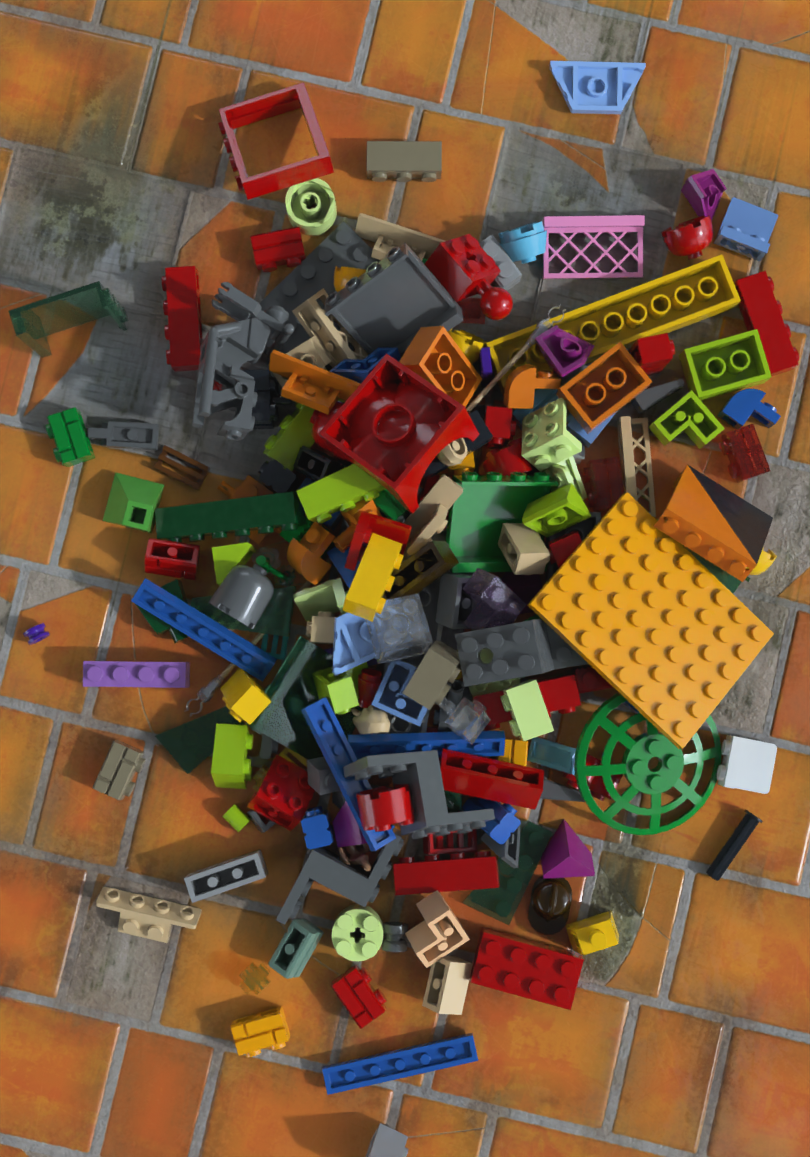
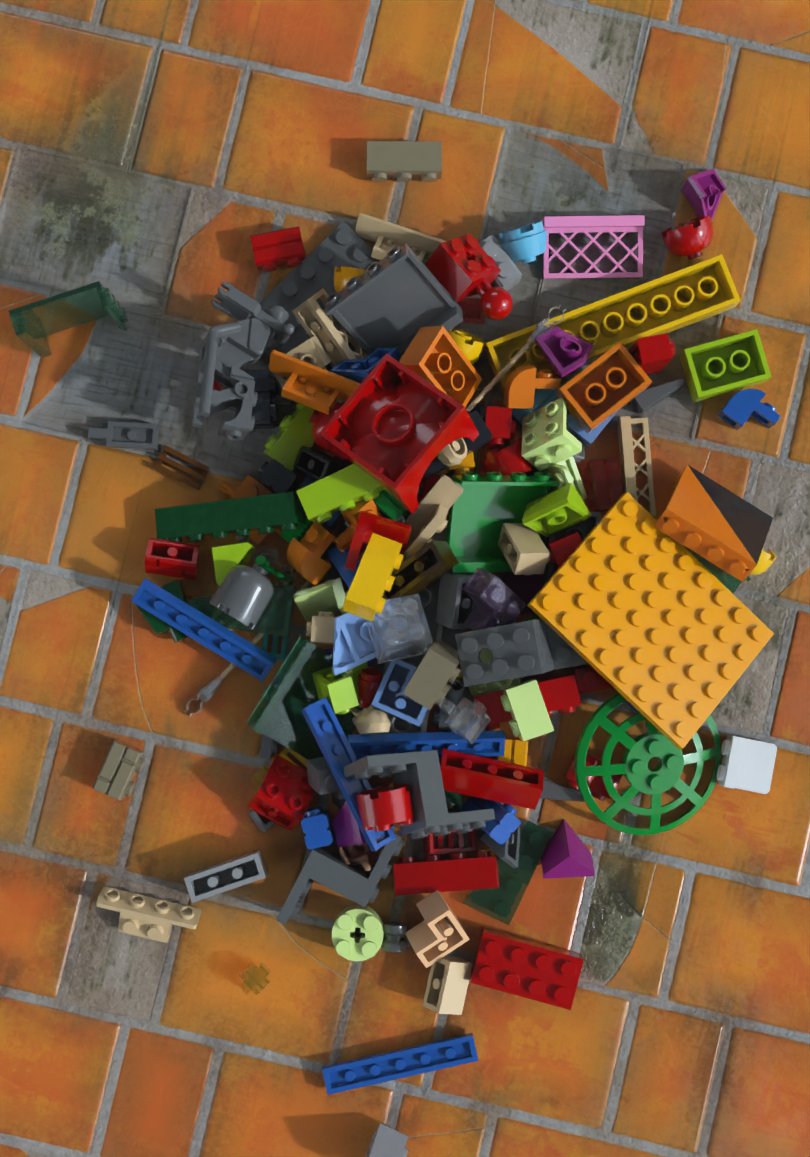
(36, 634): dark purple bush -> none
(70, 437): green brick -> none
(133, 502): bright green slope -> none
(136, 674): medium lavender arch -> none
(184, 317): red brick -> none
(194, 740): clear green wing -> none
(229, 759): lime brick -> none
(236, 818): lime hinge -> none
(244, 696): yellow brick -> none
(260, 1032): light orange brick -> none
(263, 108): red window -> none
(295, 948): sand green brick -> none
(314, 220): yellowish green brick -> none
(359, 996): red brick -> none
(485, 366): dark purple tile -> none
(550, 905): dark brown piece -> none
(552, 755): medium azure tile -> none
(593, 933): yellow torso -> none
(596, 85): light blue wing -> none
(688, 416): lime brick -> none
(733, 845): black axle -> none
(744, 453): clear red brick -> none
(746, 229): medium blue bracket -> none
(763, 313): red brick -> none

